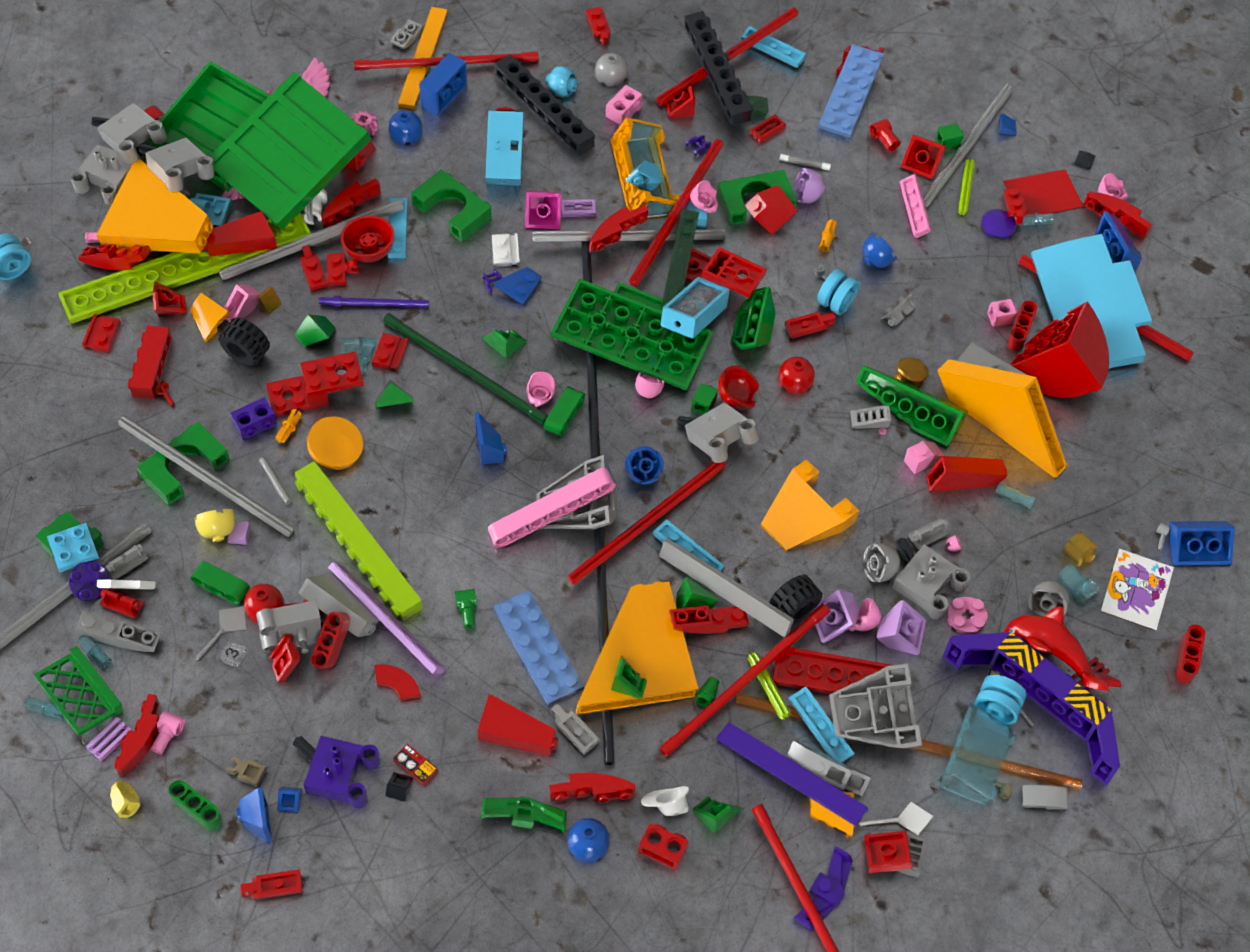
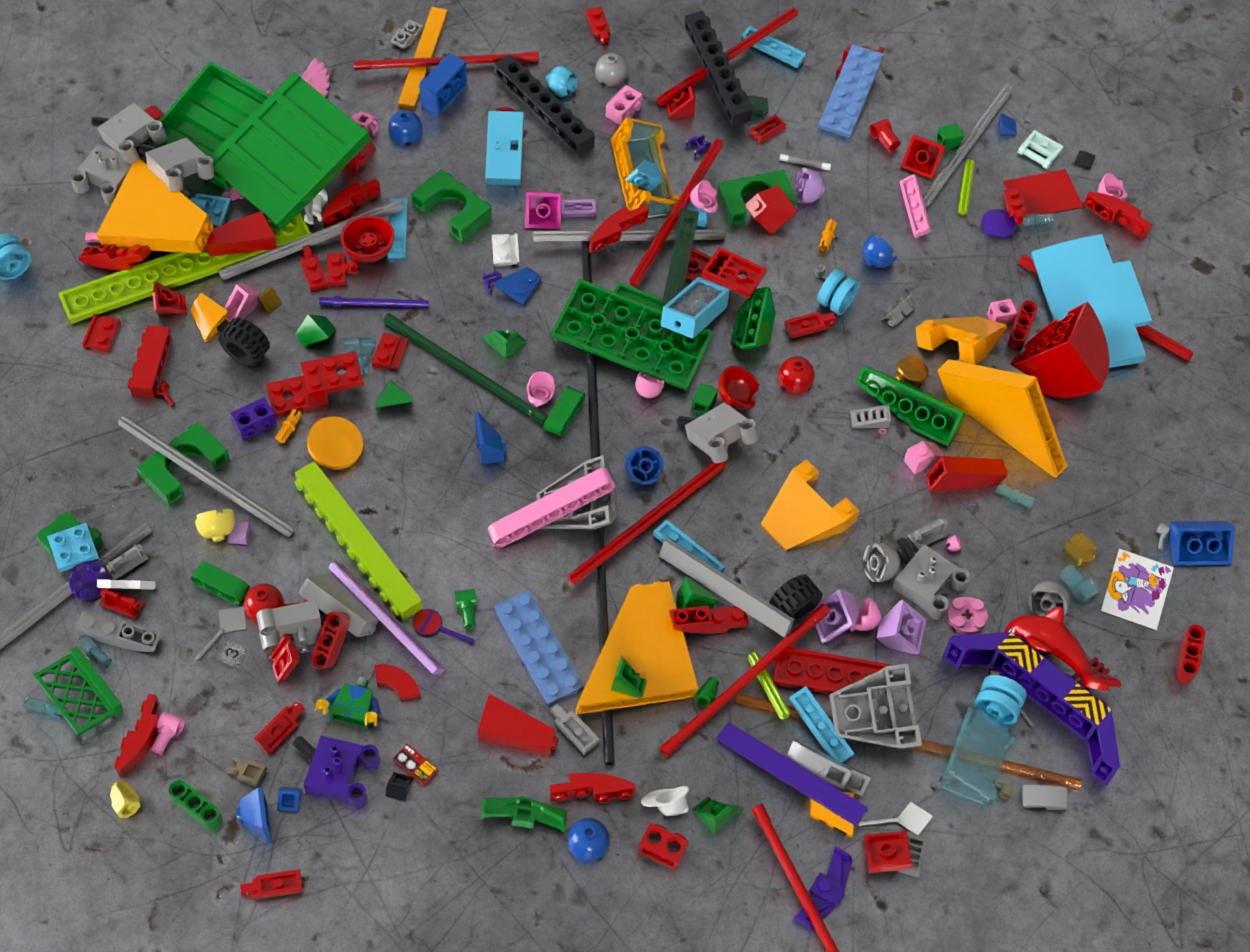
(106, 737): lavender tile -> none
(275, 481): light grey bar -> none
(279, 727): none -> red hinge
(352, 705): none -> torso
(429, 622): none -> piece
(974, 335): none -> light orange wedge
(1043, 146): none -> light aqua plate
(1117, 240): blue slope -> none

